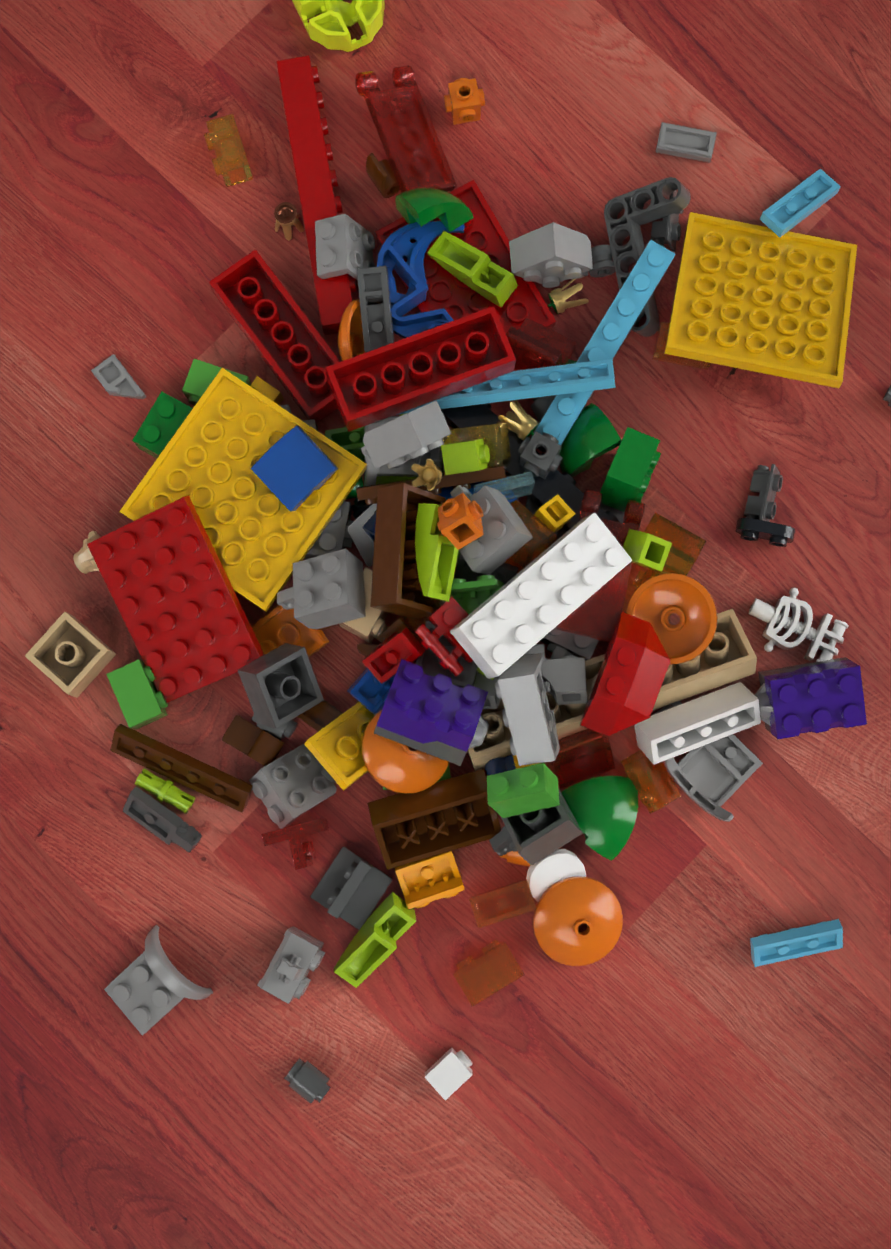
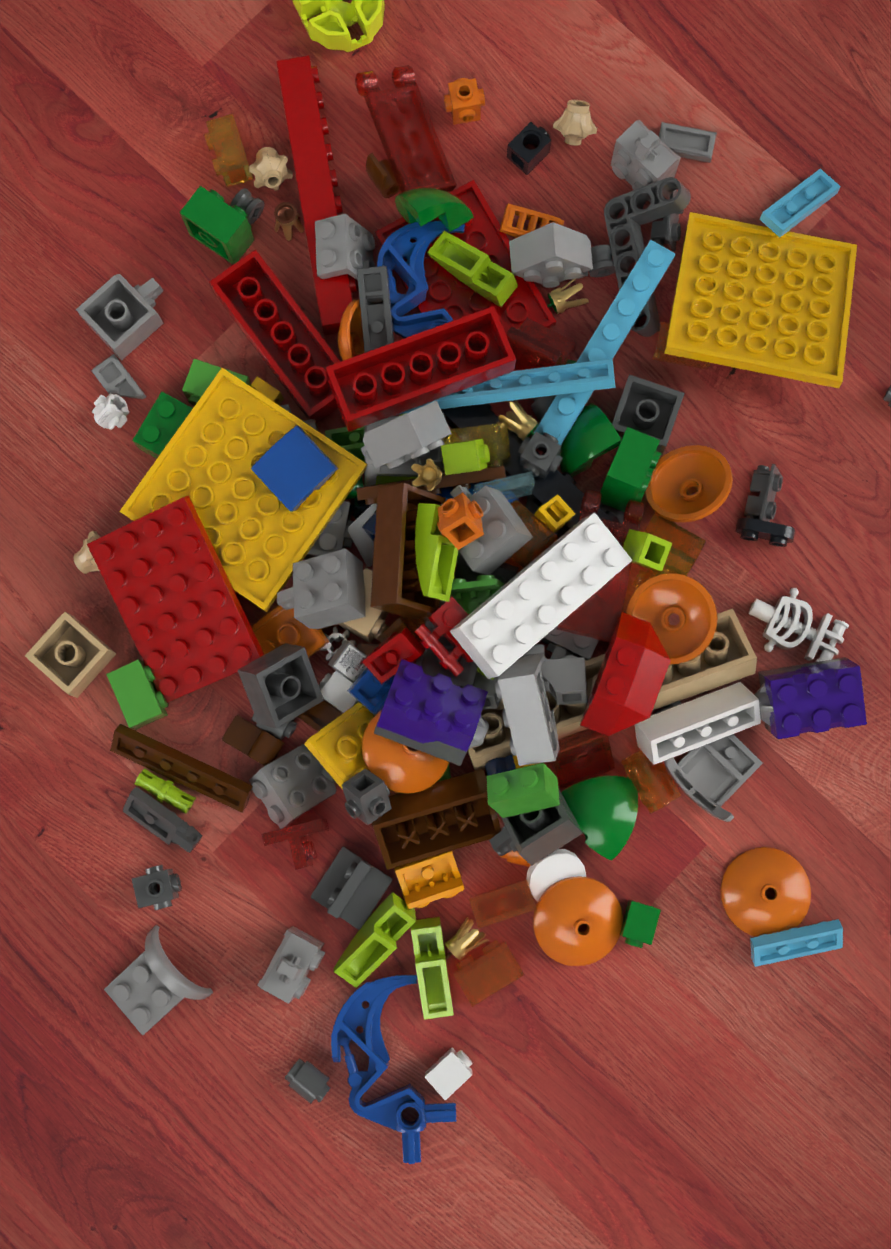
(110, 411): none -> white gear
(122, 313): none -> light grey hinge
(146, 887): none -> dark grey brick
(217, 224): none -> green brick
(252, 206): none -> dark grey wheel
(270, 168): none -> tan rock
(335, 691): none -> white brick
(337, 637): none -> white gear
(348, 661): none -> tile
(366, 797): none -> dark grey brick
(389, 1107): none -> blue piece
(431, 968): none -> lime slope
(464, 941): none -> pearl gold piece
(525, 158): none -> black brick
(532, 216): none -> orange slope
(575, 122): none -> tan rock
(639, 923): none -> green brick
(642, 157): none -> light grey hinge
(647, 409): none -> dark grey brick
(686, 472): none -> orange dish
(745, 887): none -> orange dish

